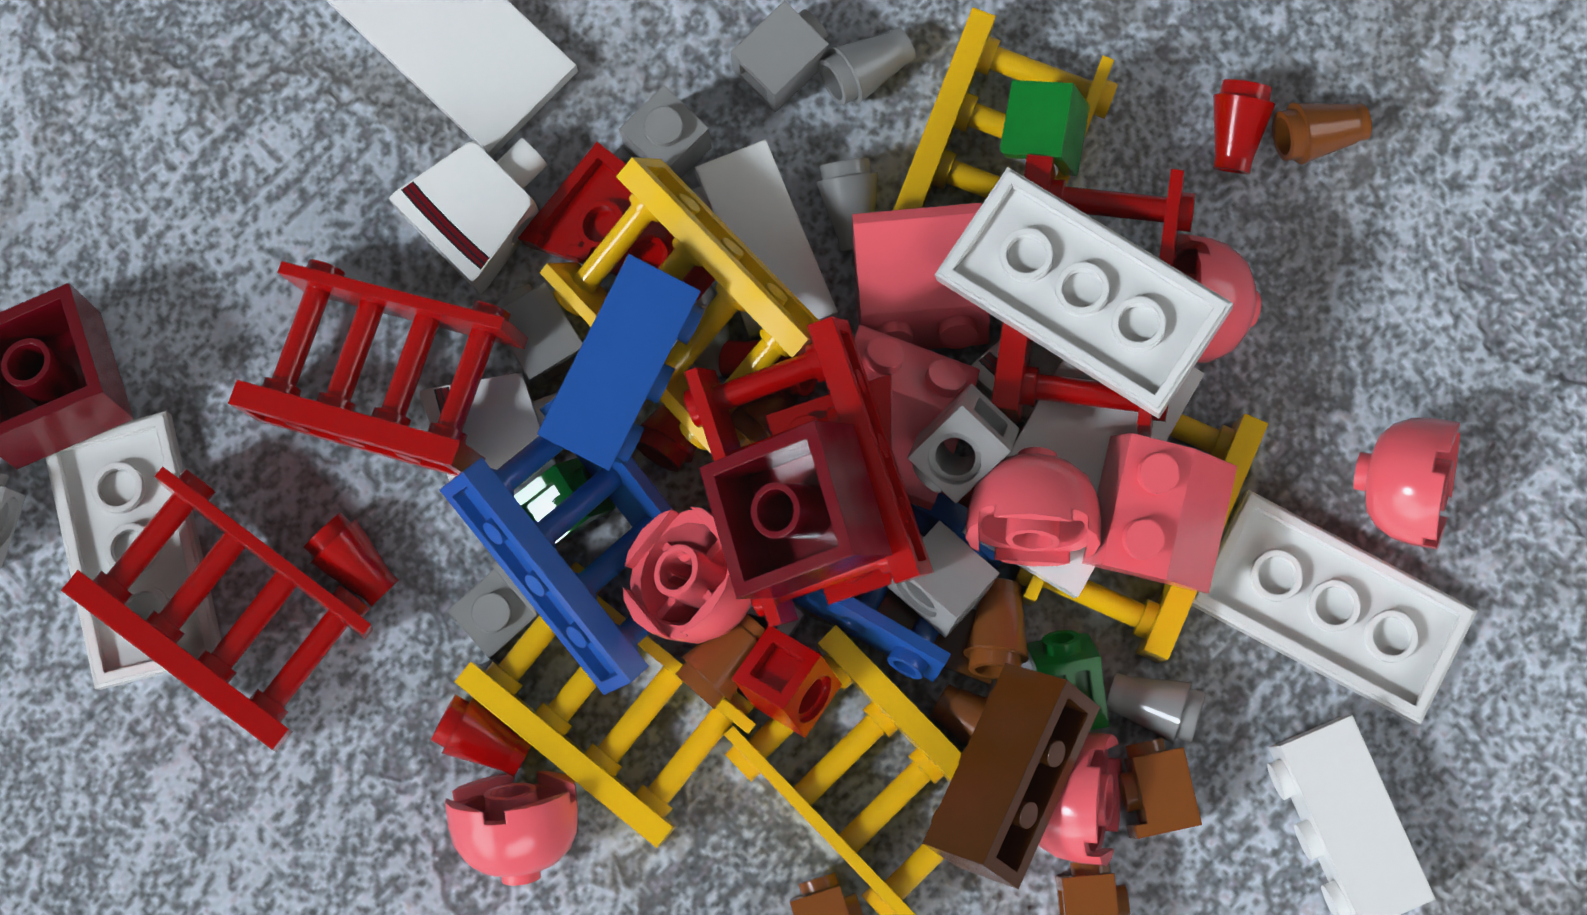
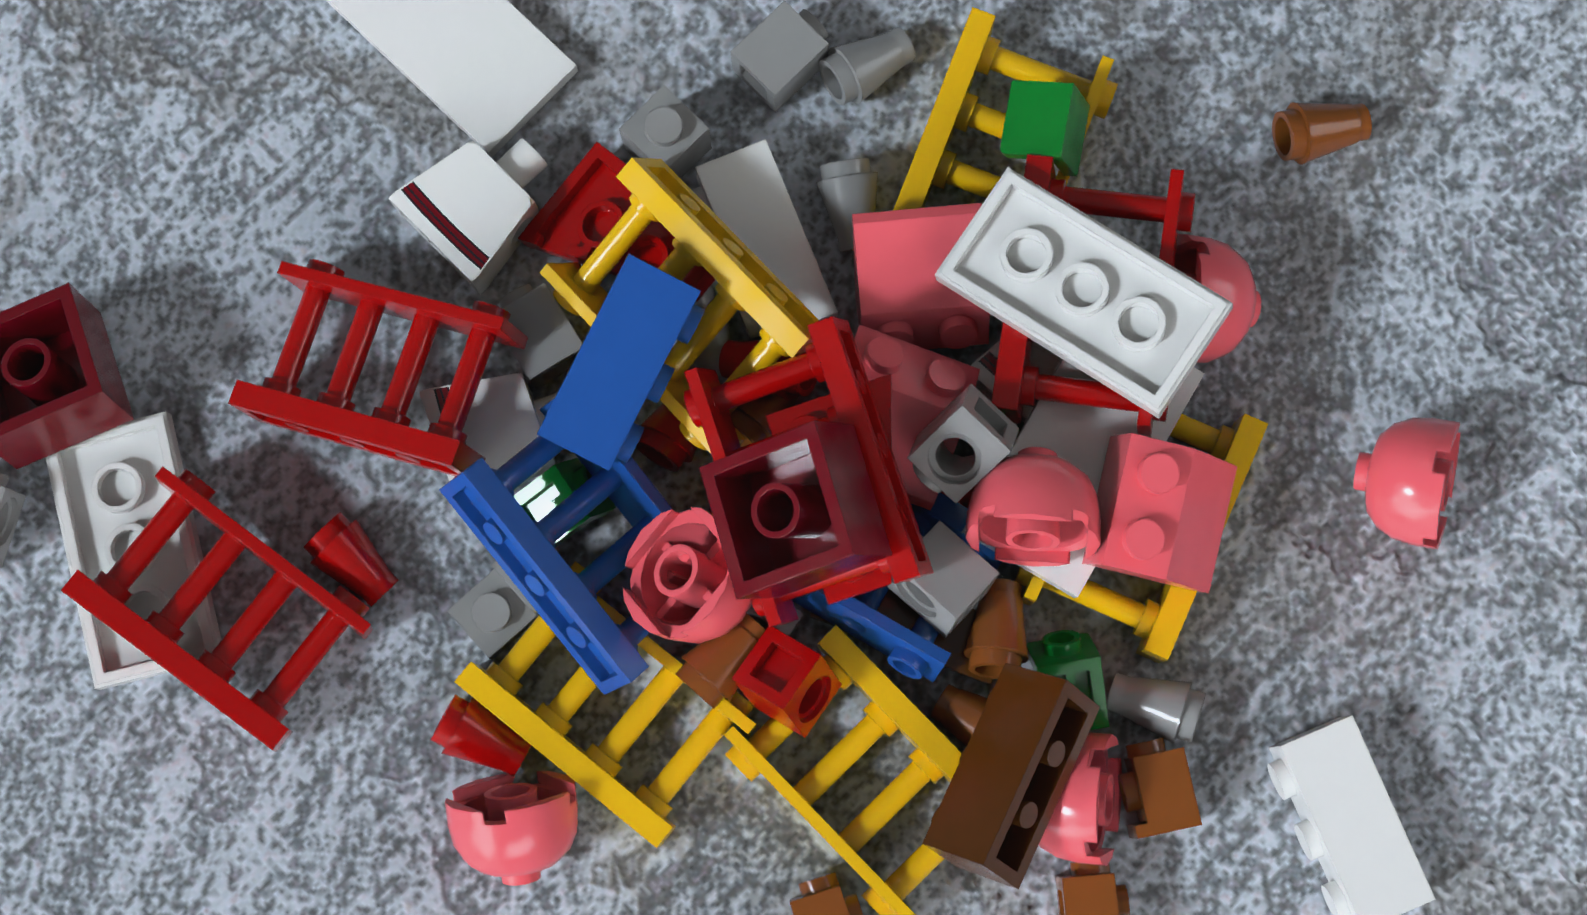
(1239, 123): red cone -> none
(1334, 607): white tile -> none

